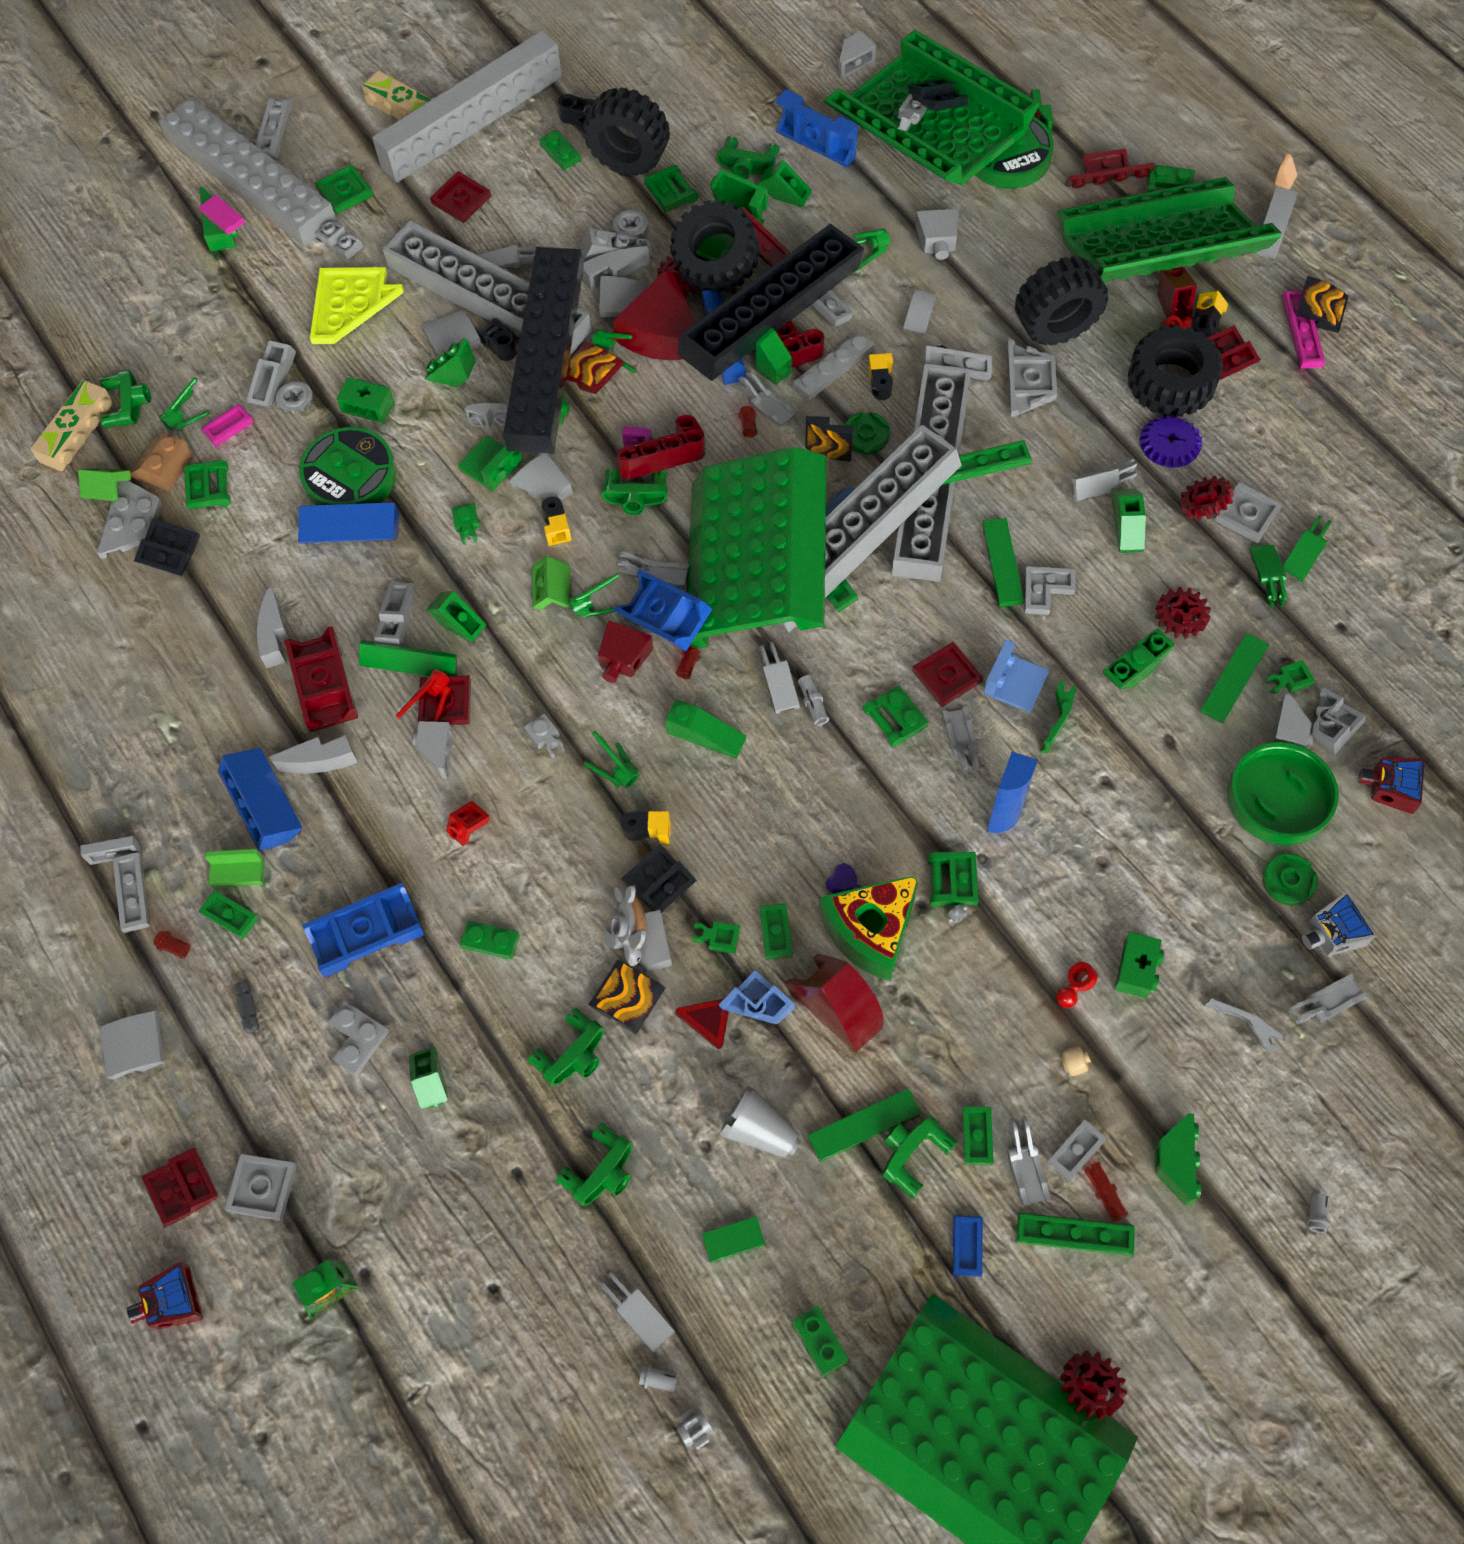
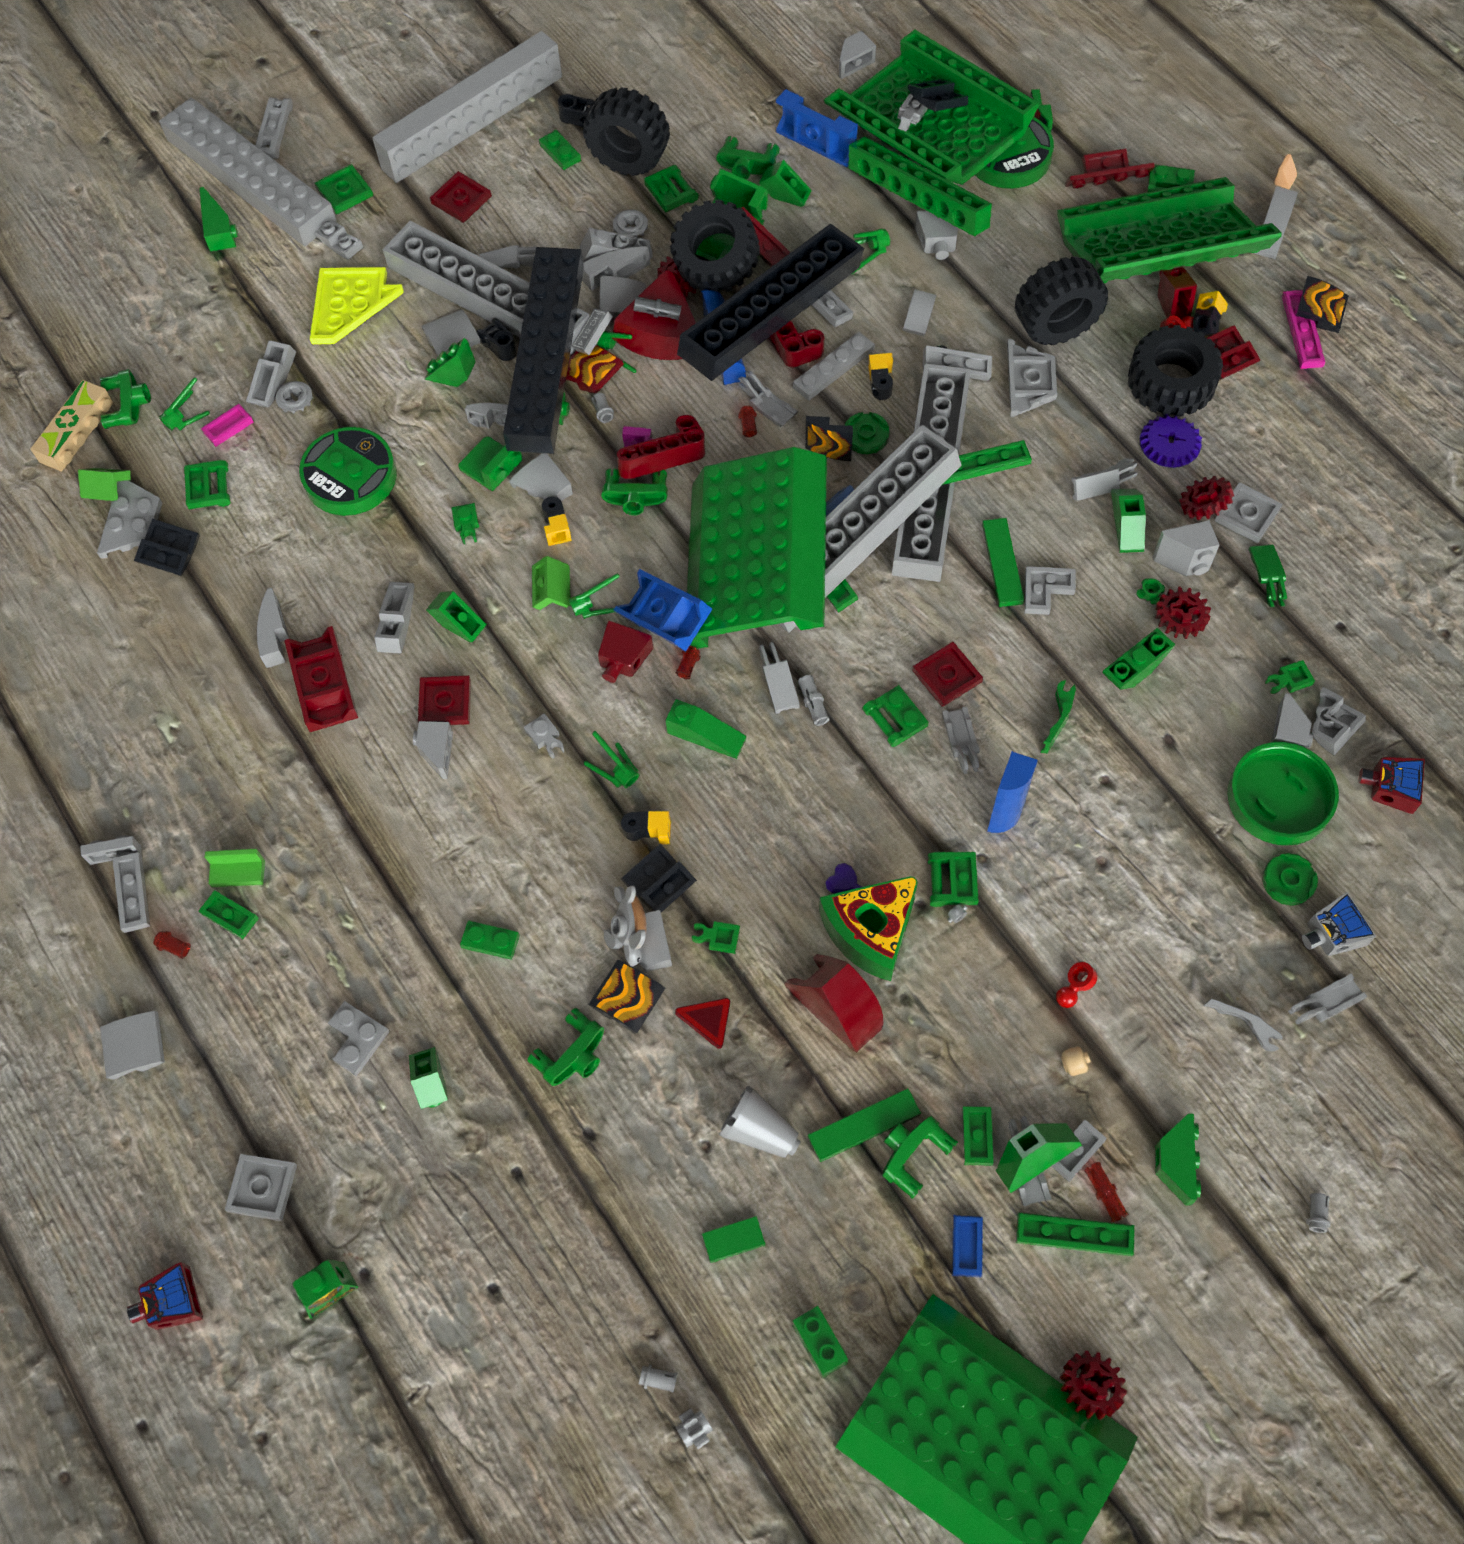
(162, 462): medium nougat slope -> none
(179, 1187): dark red slope -> none
(221, 214): dark pink tile -> none
(246, 1007): dark grey axle -> none
(259, 798): blue brick -> none
(315, 757): light grey slope -> none
(348, 523): blue brick -> none
(363, 929): blue piece -> none
(365, 400): green brick -> none
(392, 95): tan brick -> none
(406, 659): green tile -> none
(434, 685): red plant -> none
(466, 821): red bracket -> none
(592, 331): none -> light grey tile
(604, 412): none -> light grey pin
(608, 1173): green connector -> none
(640, 1315): light grey arm -> none
(657, 308): none -> dark grey pin
(669, 572): light grey arm -> none
(758, 1000): medium blue slope -> none
(772, 357): green slope -> none
(776, 931): green plate -> none
(920, 186): none -> green brick
(1015, 679): medium blue bracket -> none
(1034, 1152): none -> green slope
(1132, 978): green brick -> none
(1153, 585): none -> green plate
(1187, 548): none -> light grey slope
(1234, 678): green tile -> none
(1306, 551): green arm -> none

